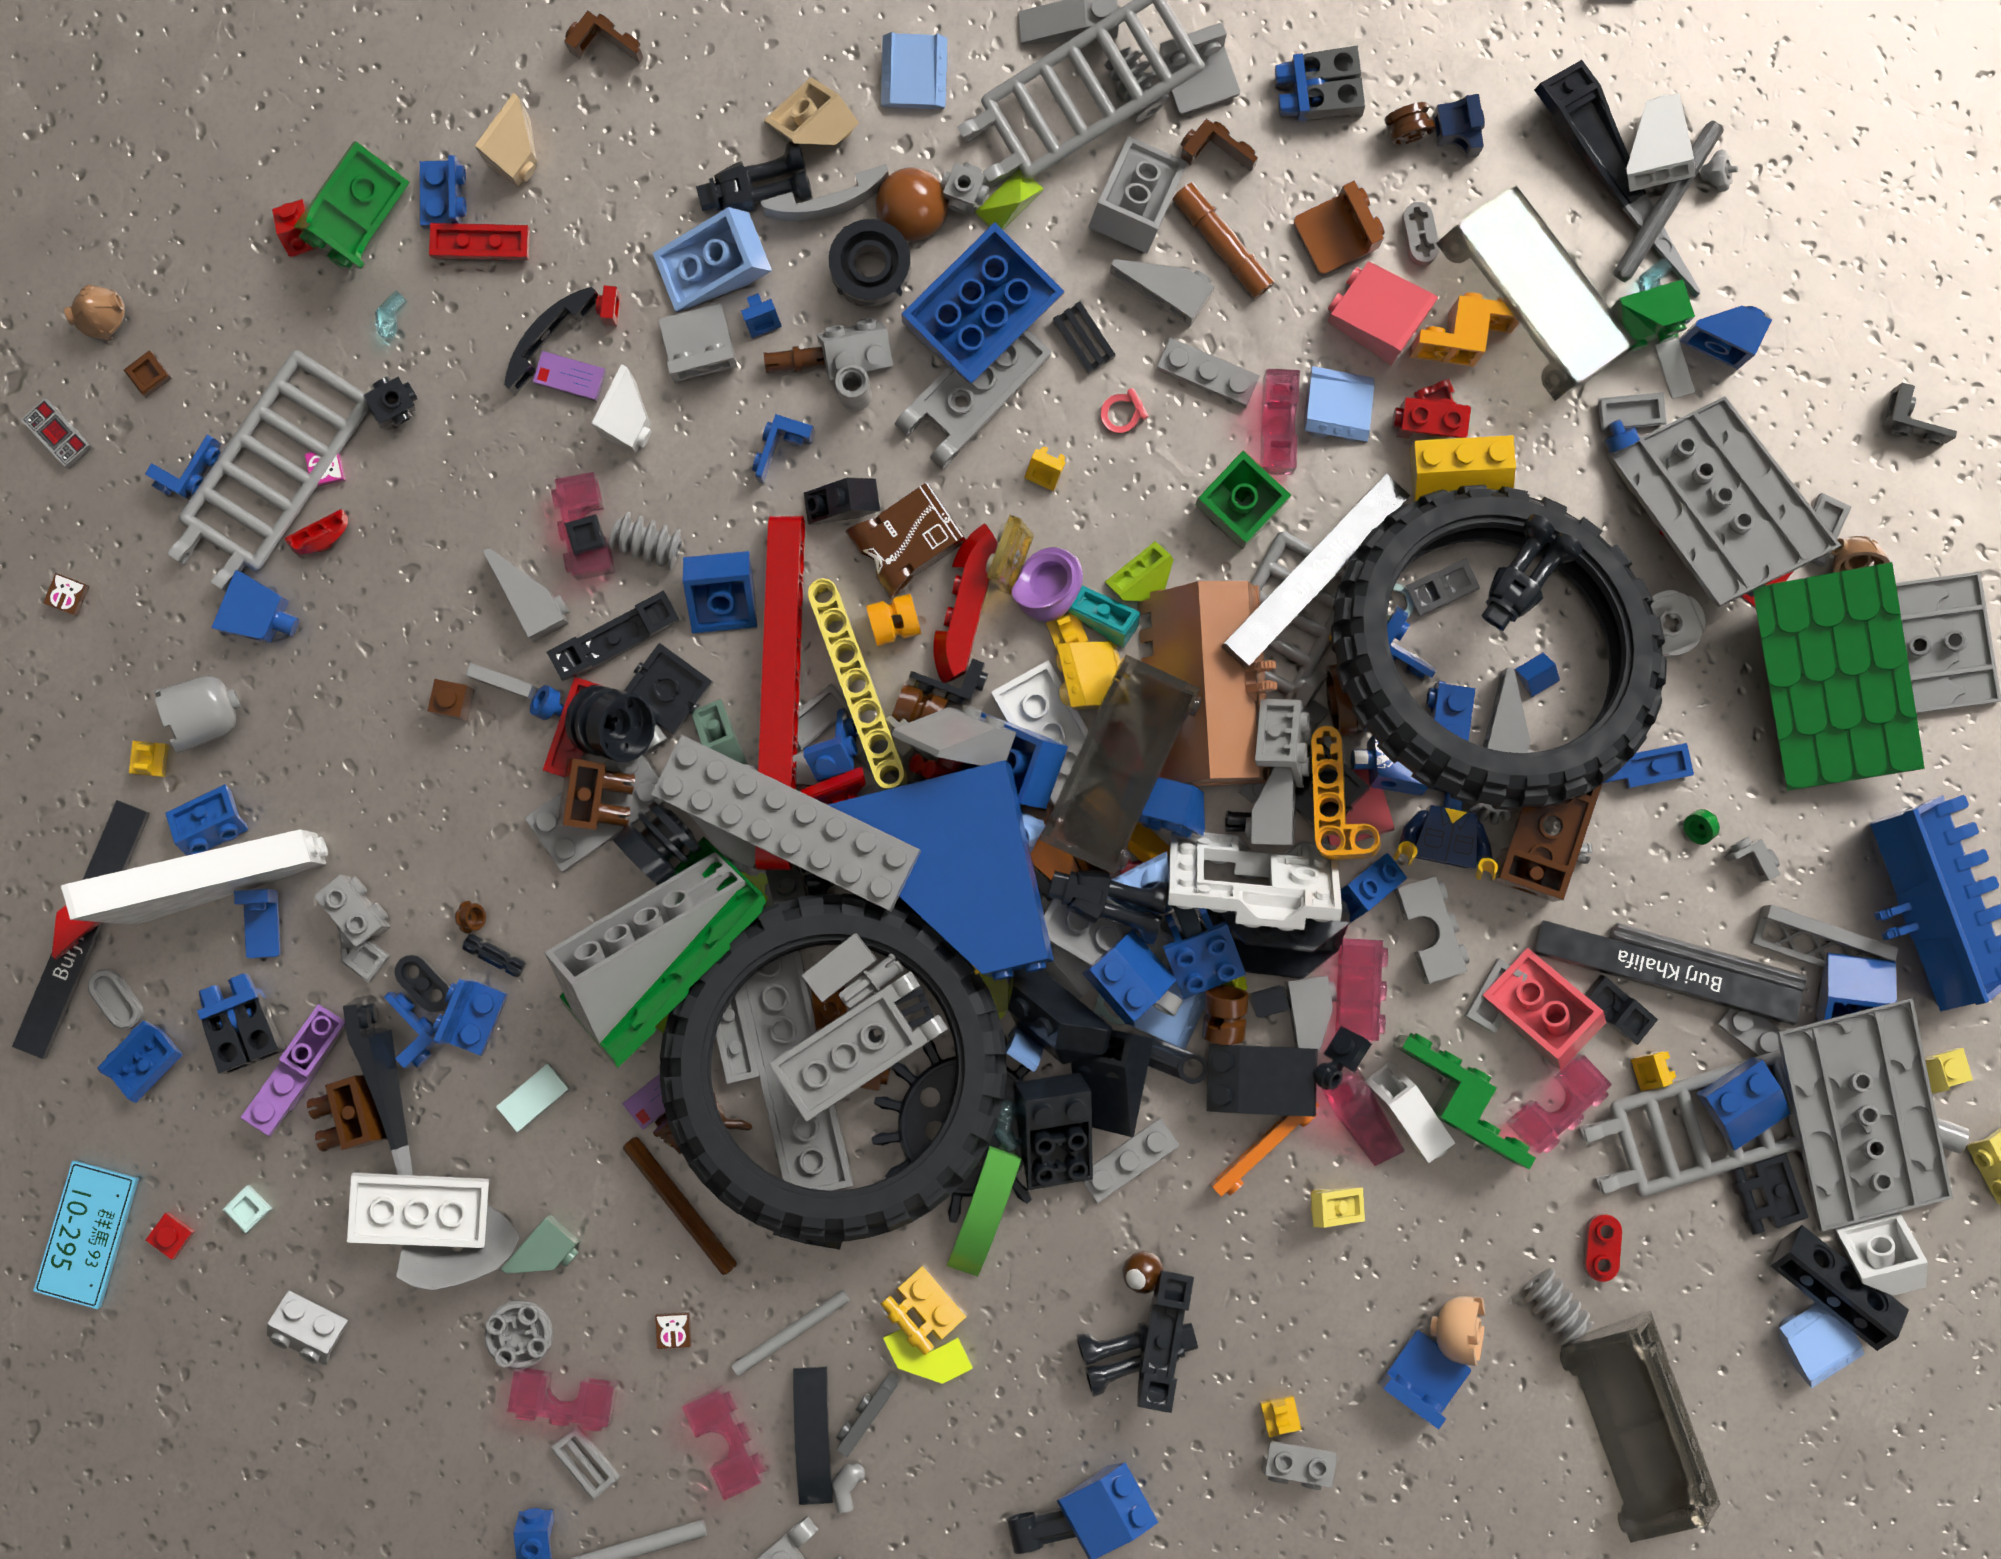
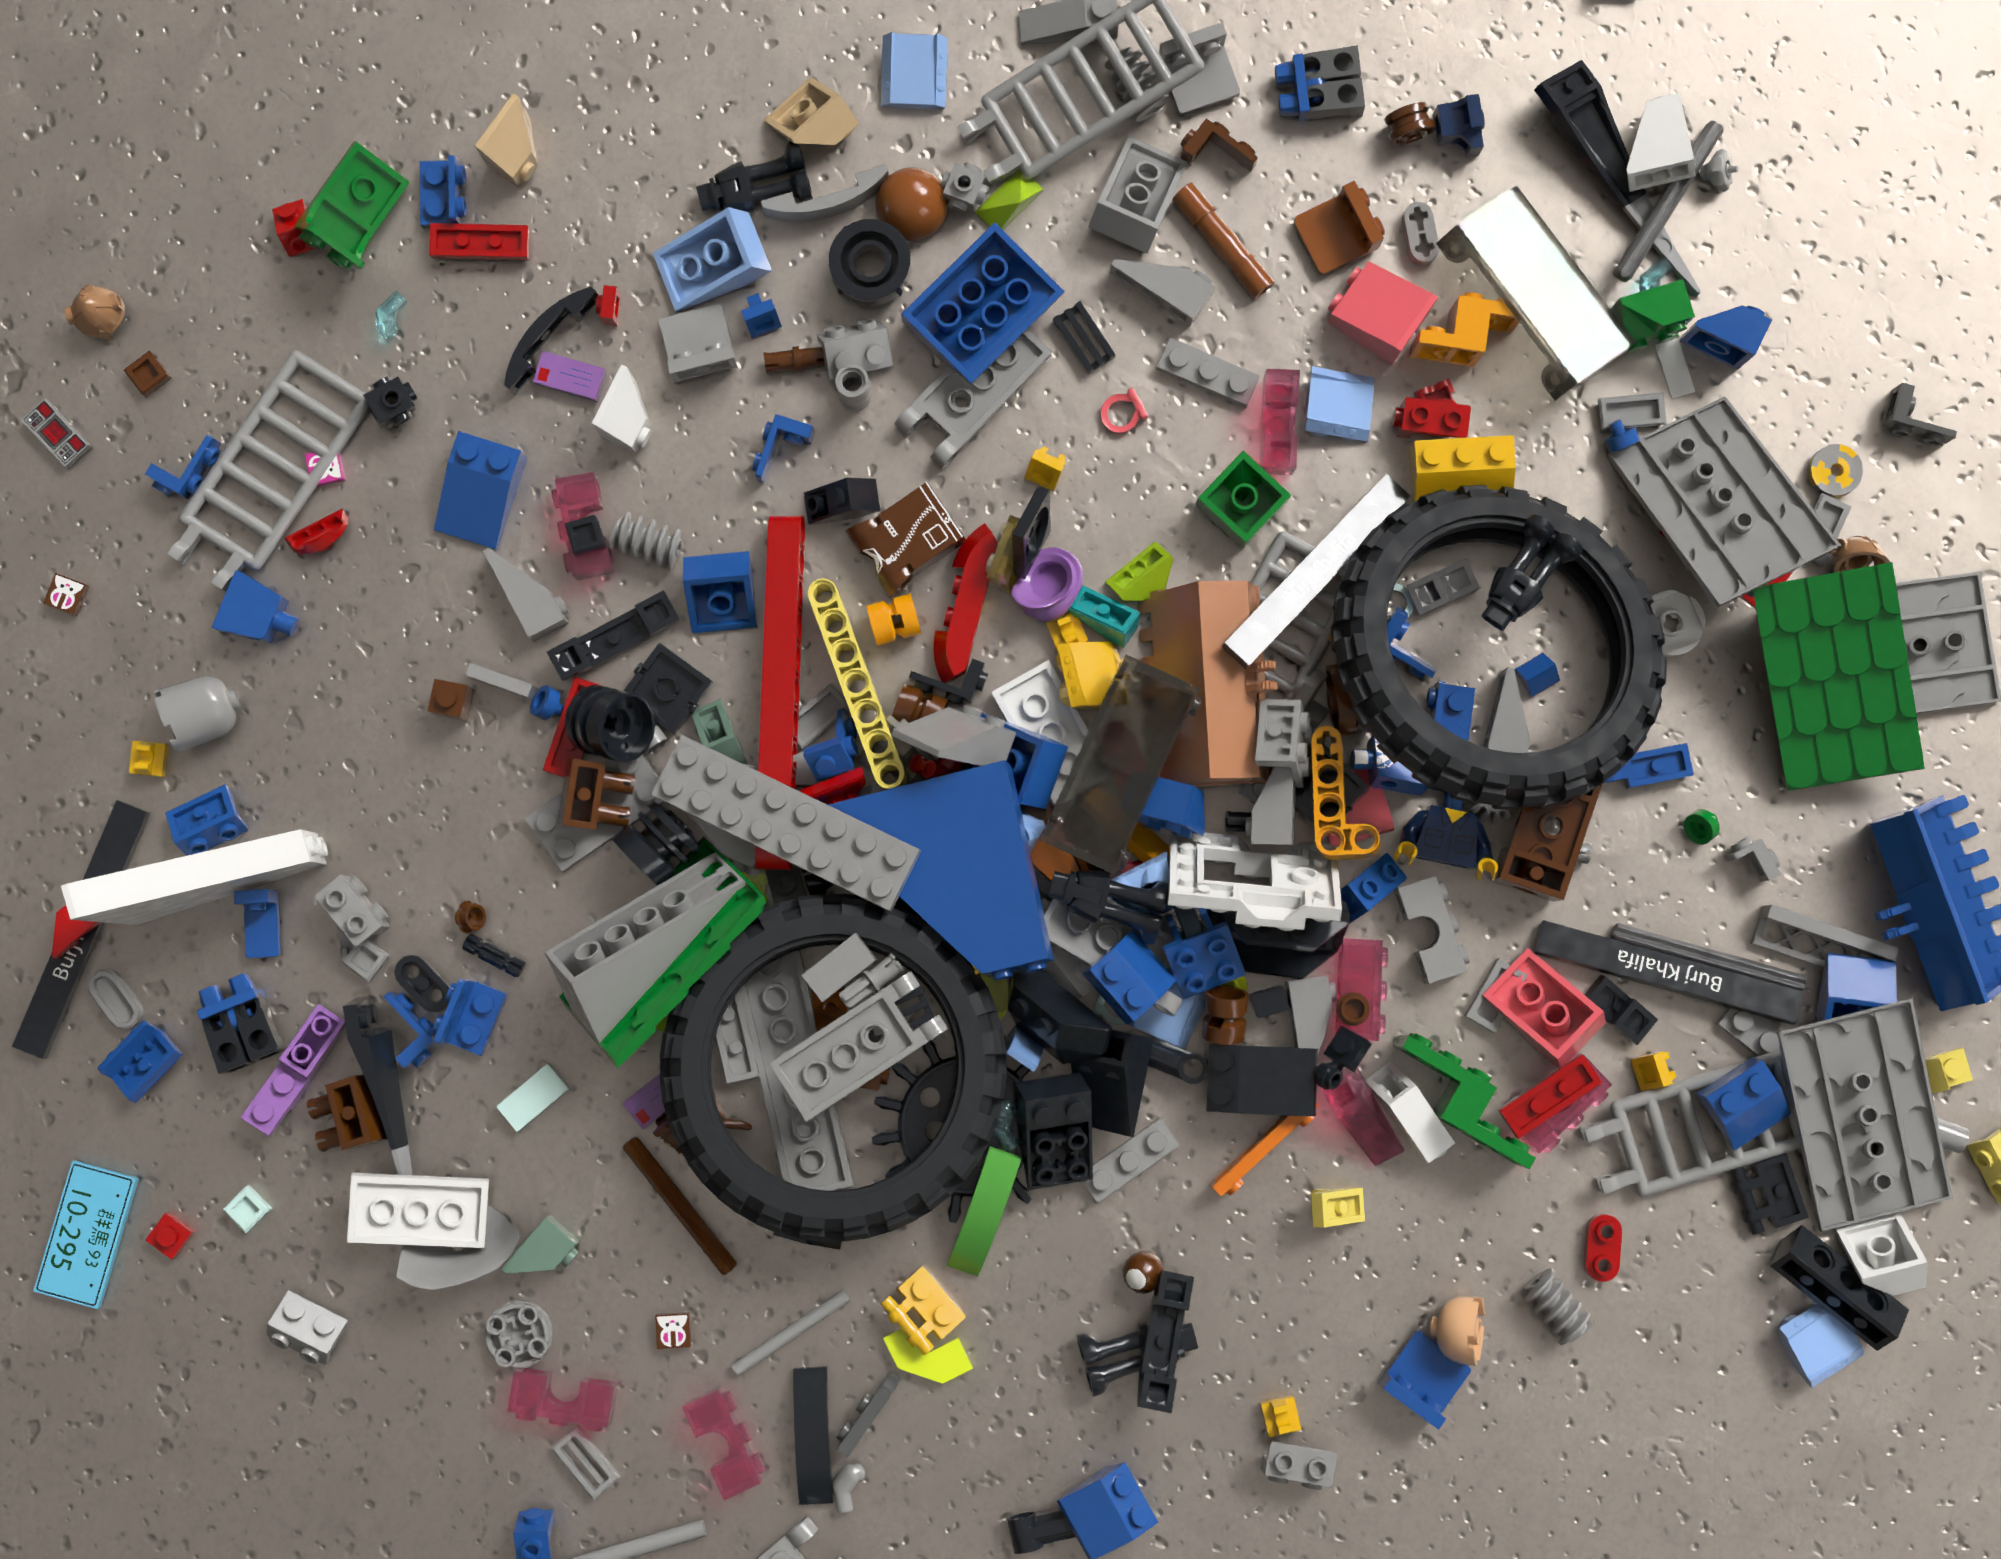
(479, 490): none -> blue slope
(583, 33): reddish brown bracket -> none
(1031, 532): none -> black piece
(1353, 1008): none -> reddish brown plate
(1550, 1096): none -> red plate
(1643, 1428): clear smoke windscreen -> none
(1845, 460): none -> piece

